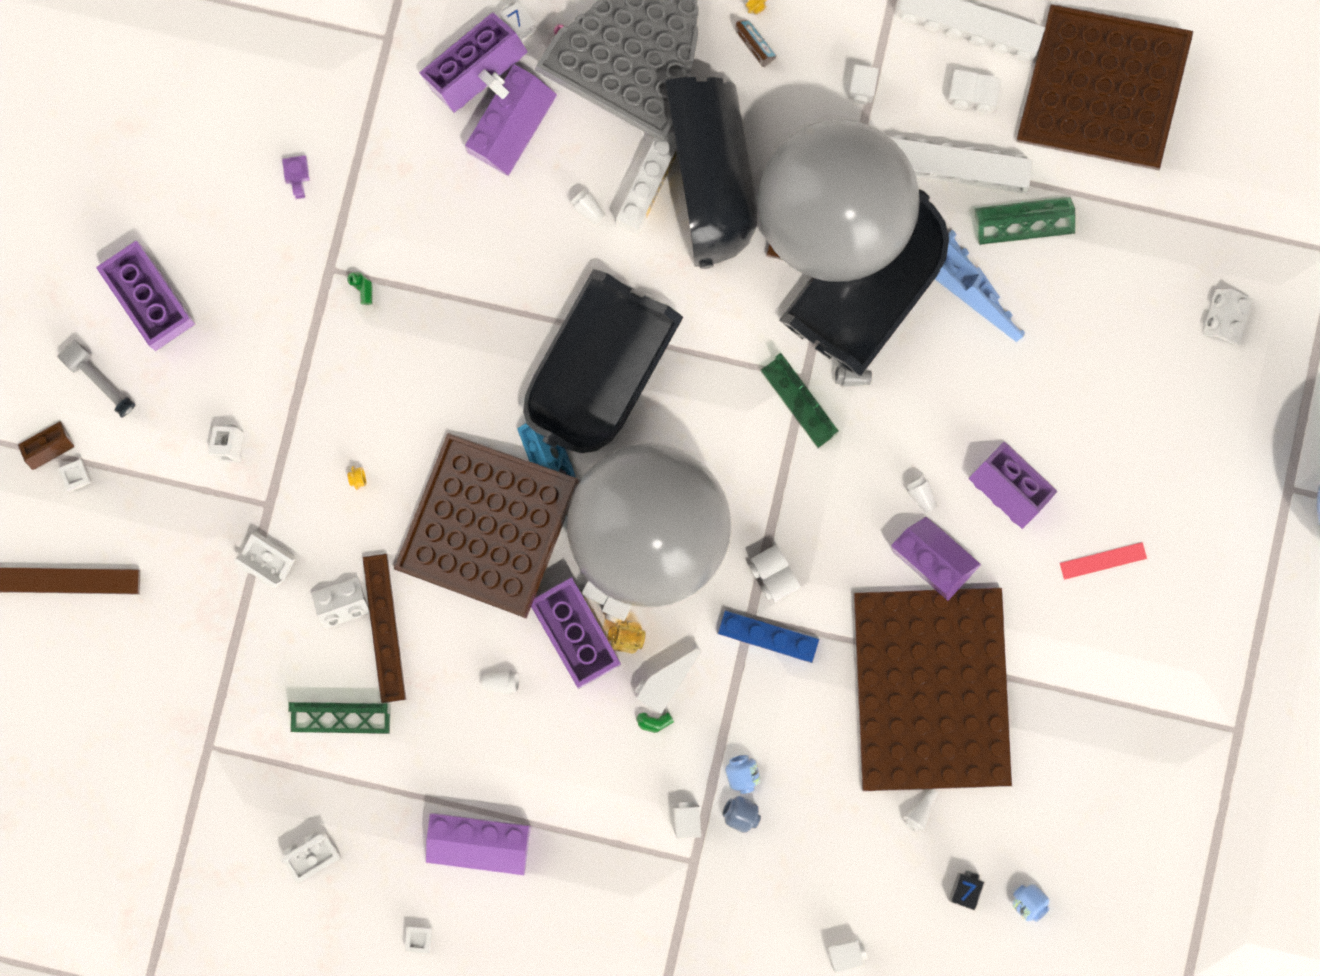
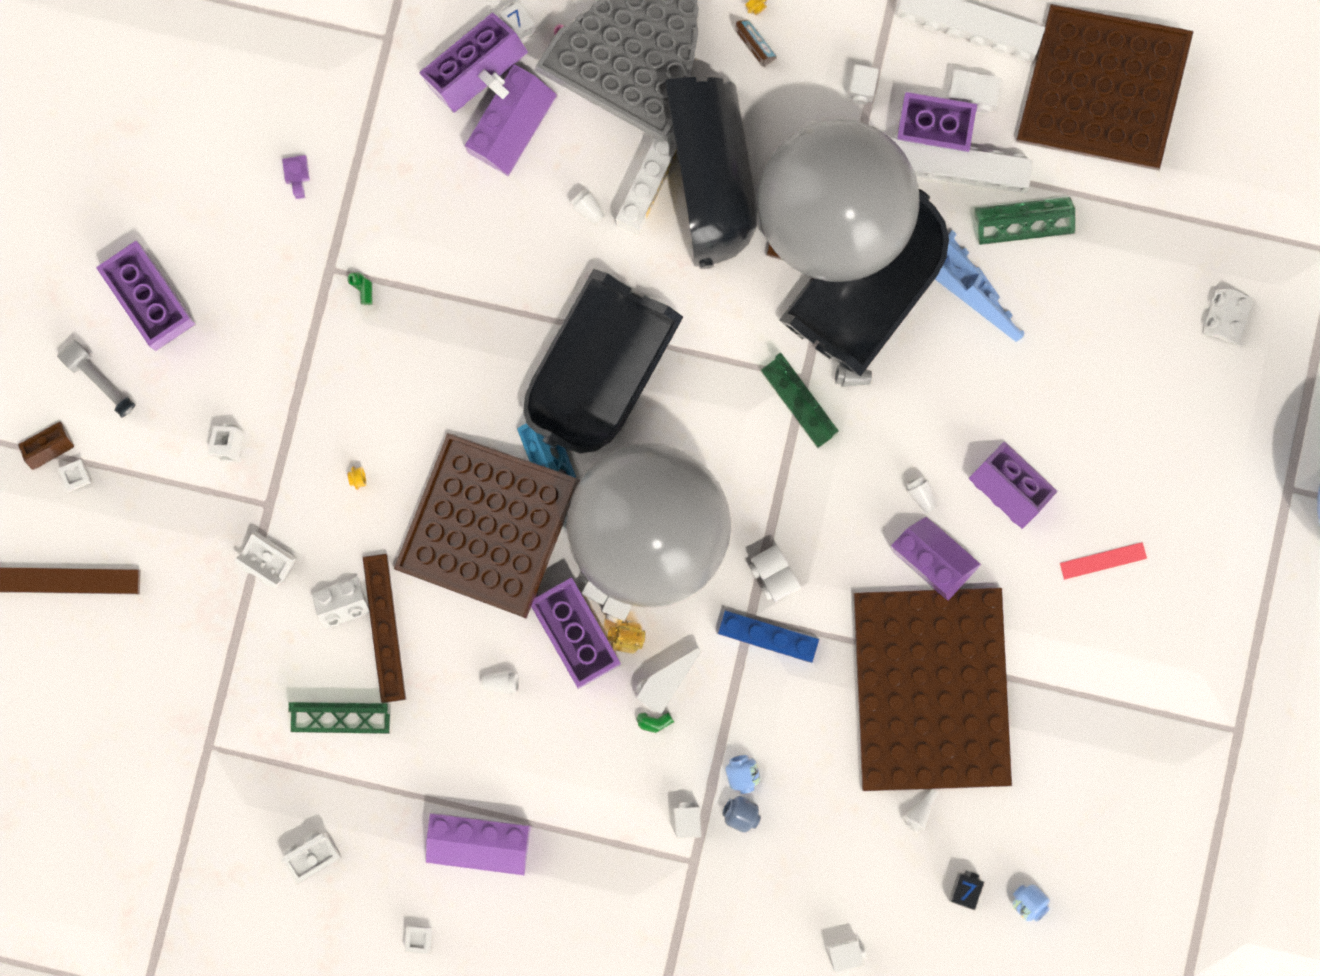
(936, 121): none -> medium lavender slope

